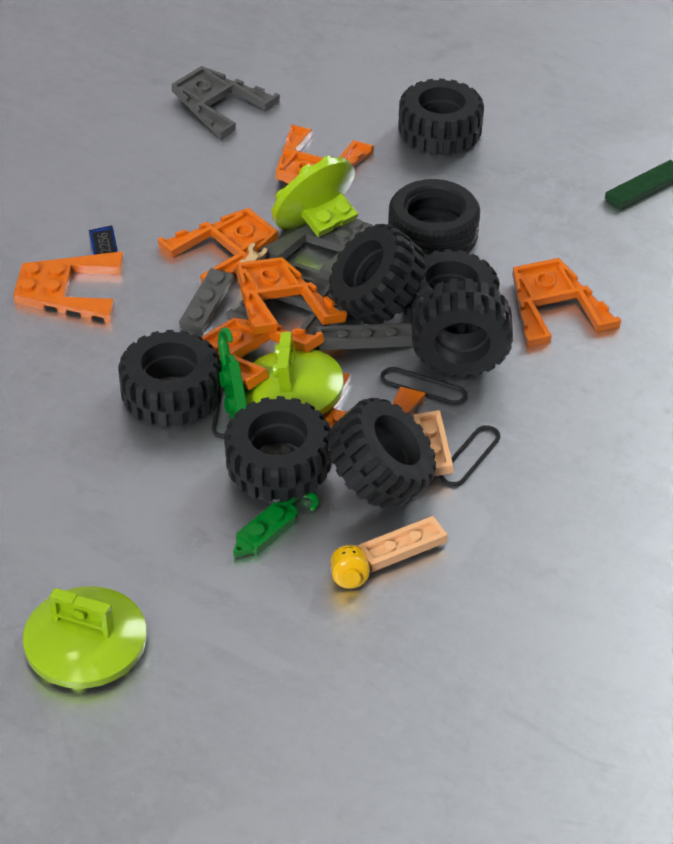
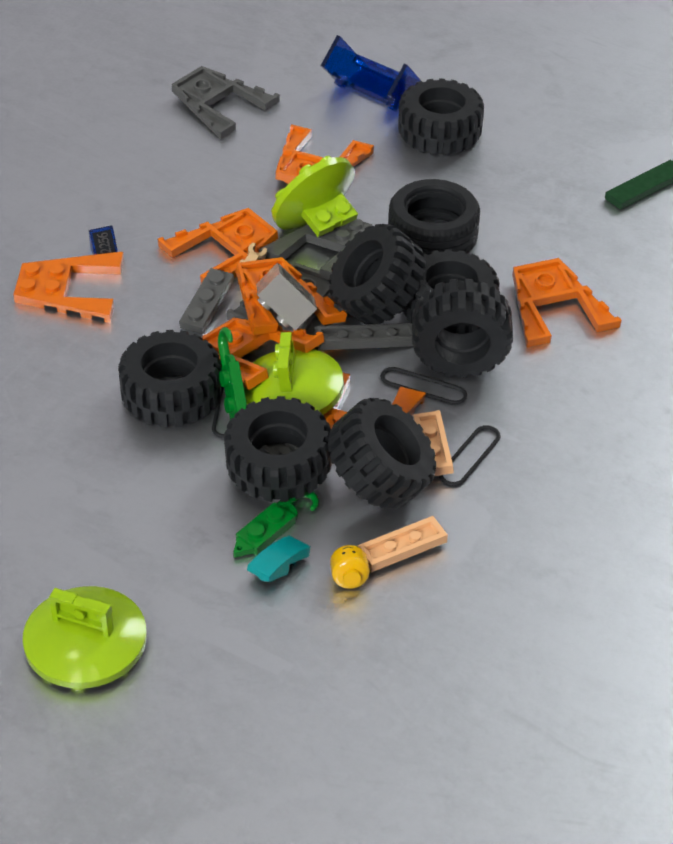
(276, 558): none -> teal slope
(285, 297): none -> light grey brick
(367, 75): none -> clear blue windscreen

